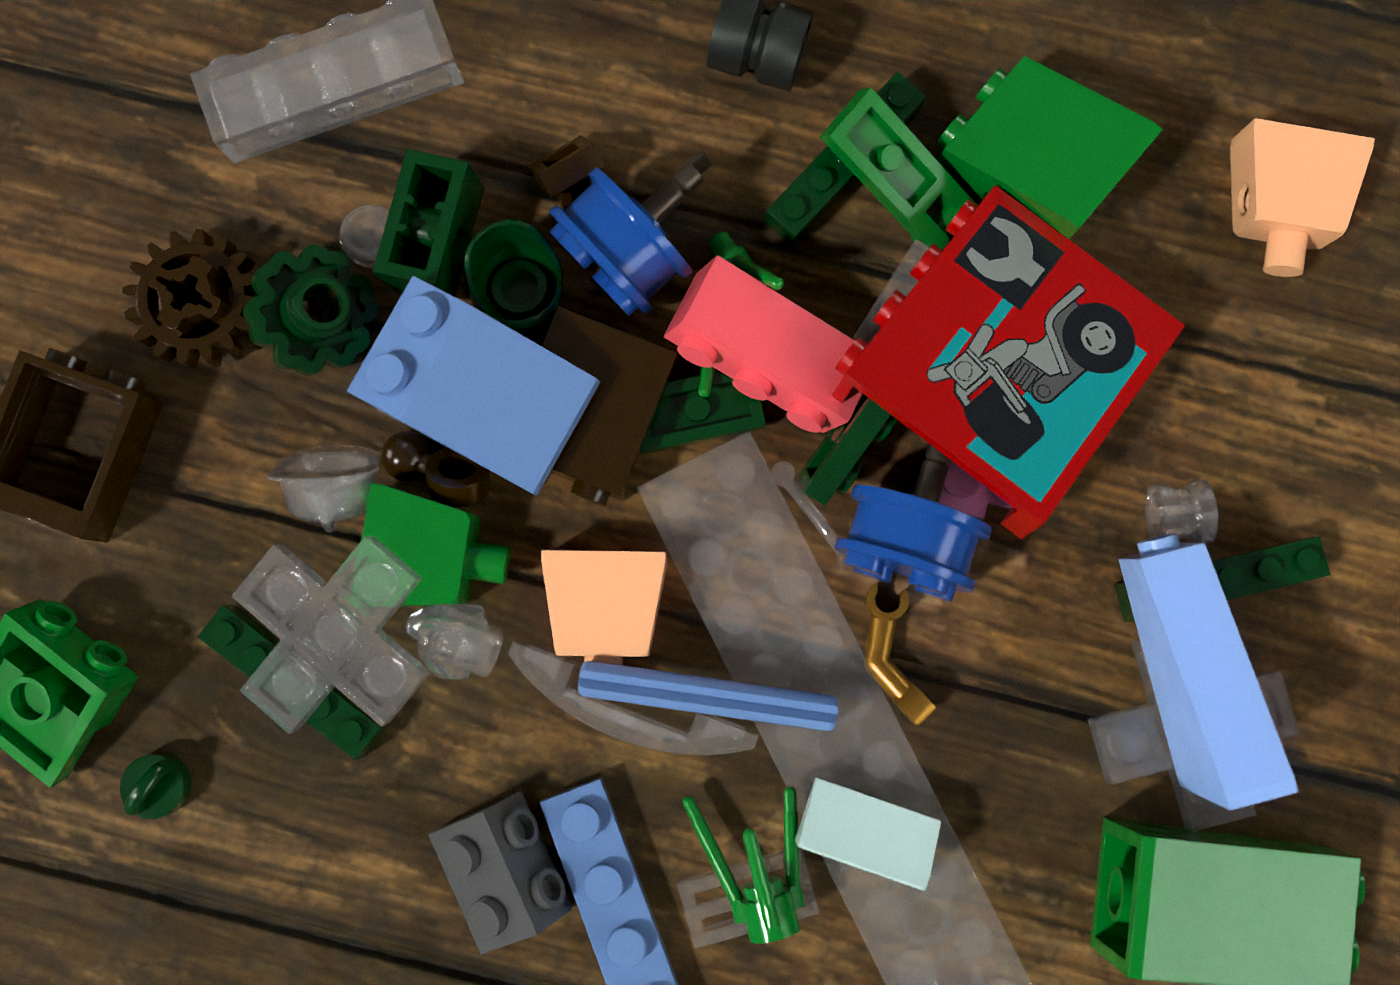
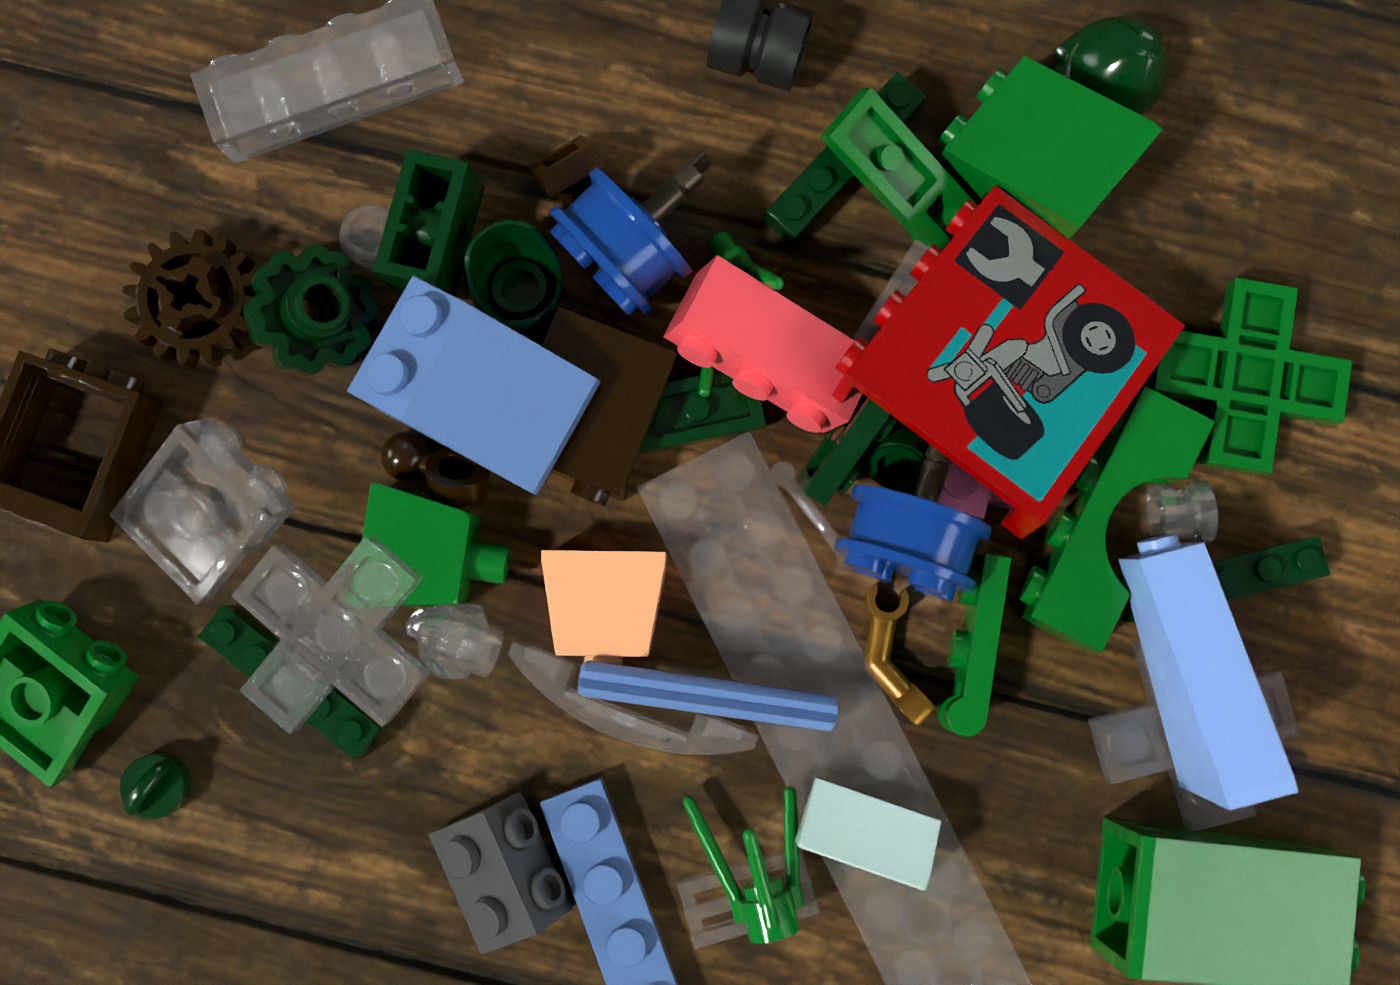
(202, 506): none -> clear plate
(327, 482): clear piece -> none
(896, 459): none -> dark green tile
(975, 647): none -> green plate
(1076, 588): none -> green arch
(1118, 60): none -> dark green hair
(1252, 377): none -> green plate
(1294, 188): light nougat torso -> none

